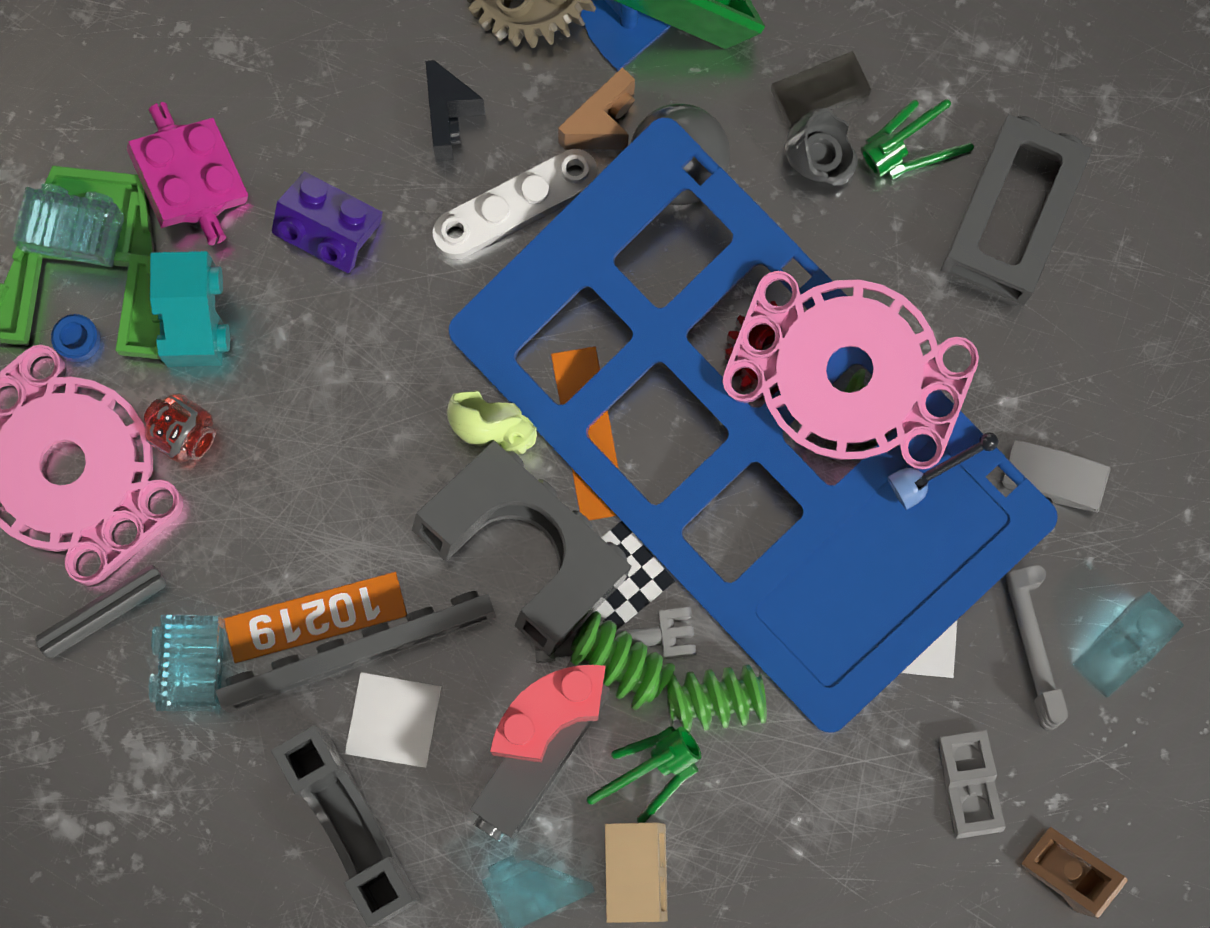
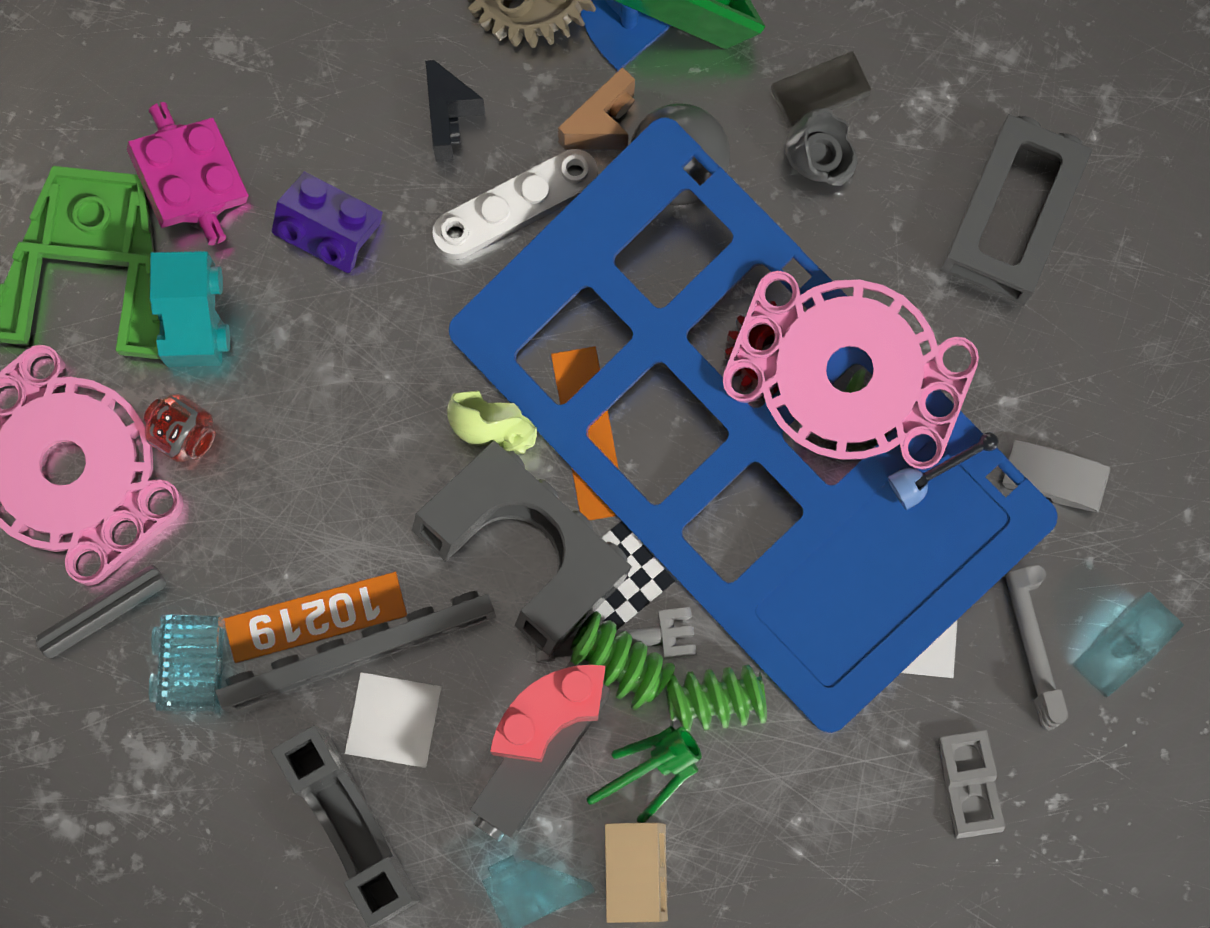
(69, 225): clear light blue brick -> none
(75, 338): blue tile -> none
(886, 149): green plant -> none
(1074, 873): medium nougat slope -> none

